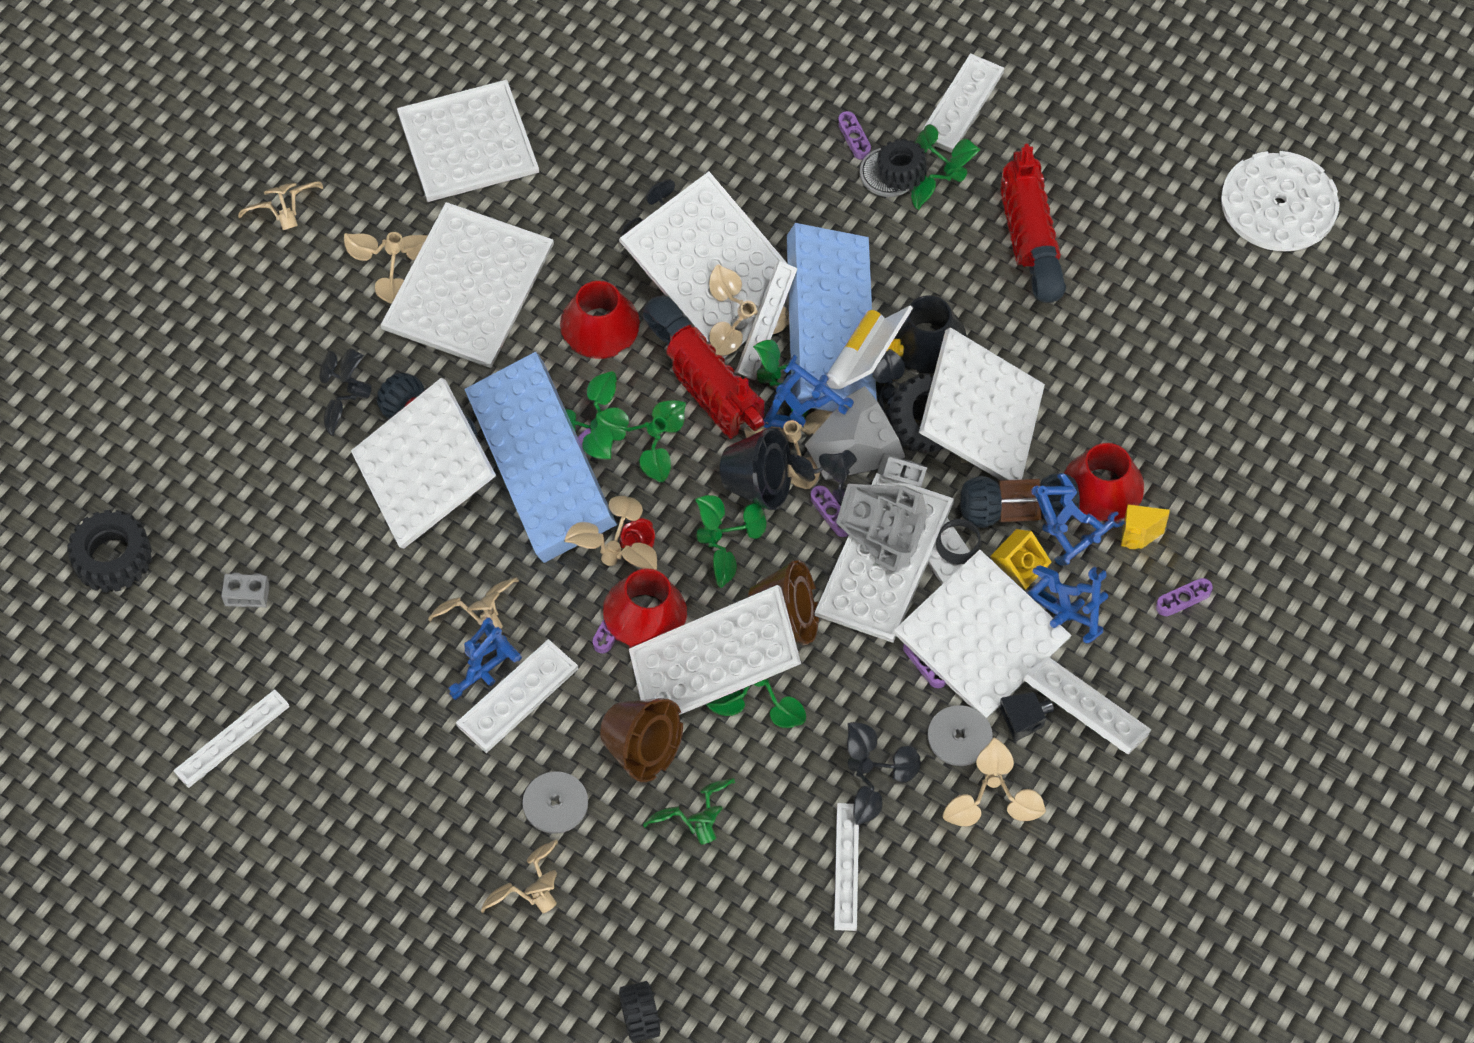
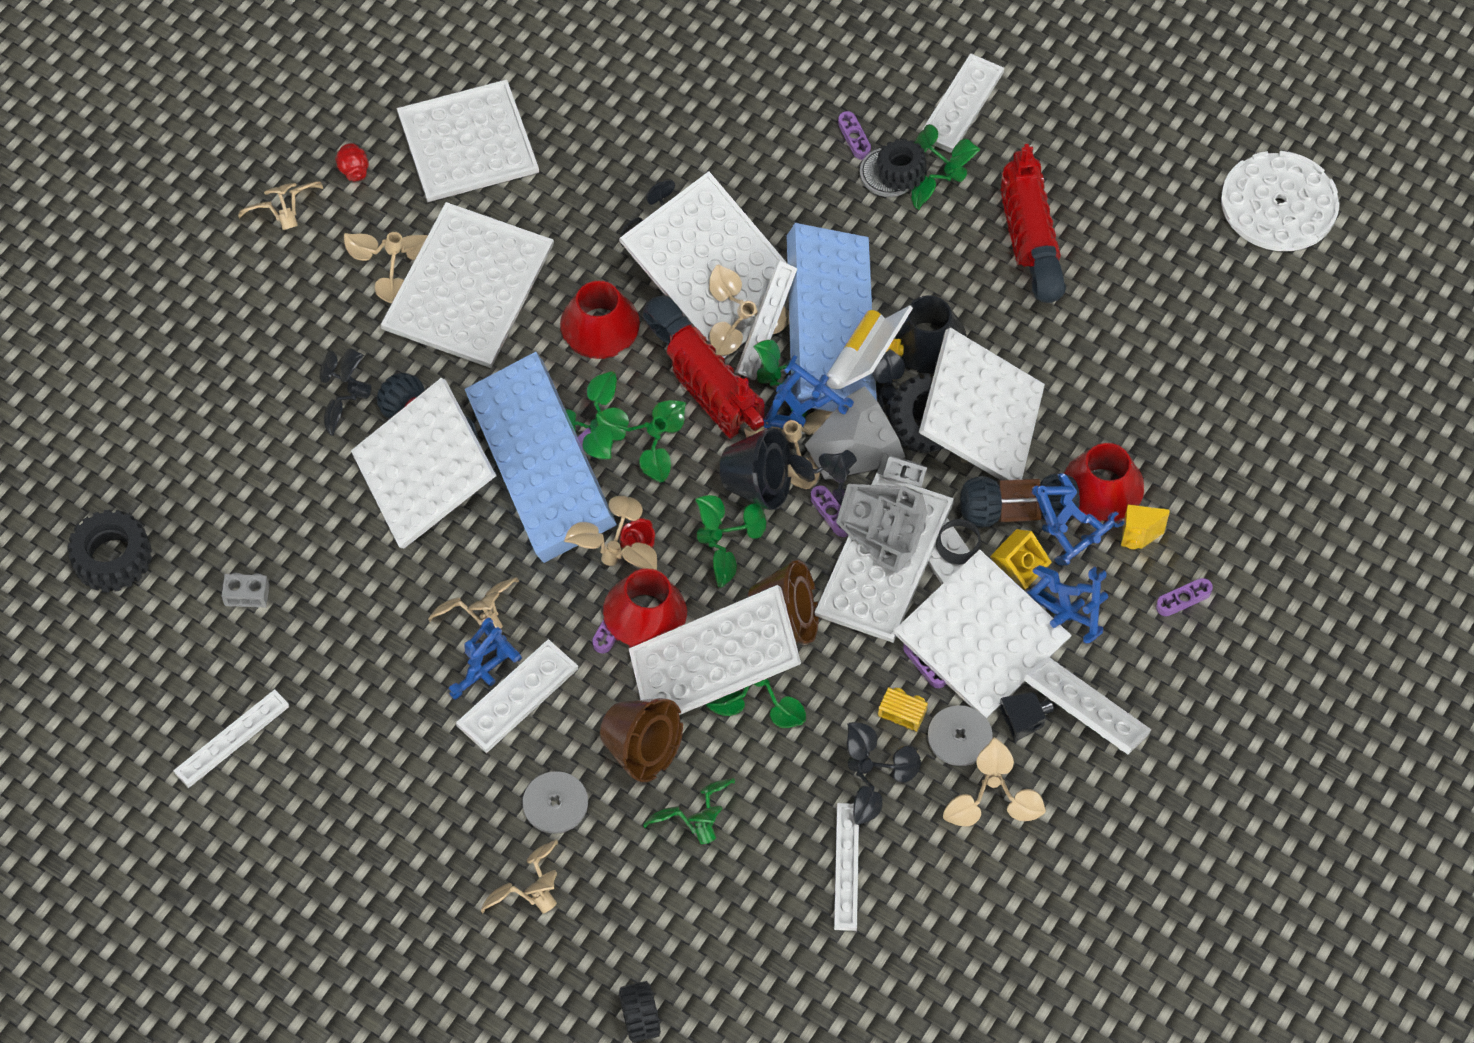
(352, 162): none -> red hair
(903, 708): none -> yellow brick

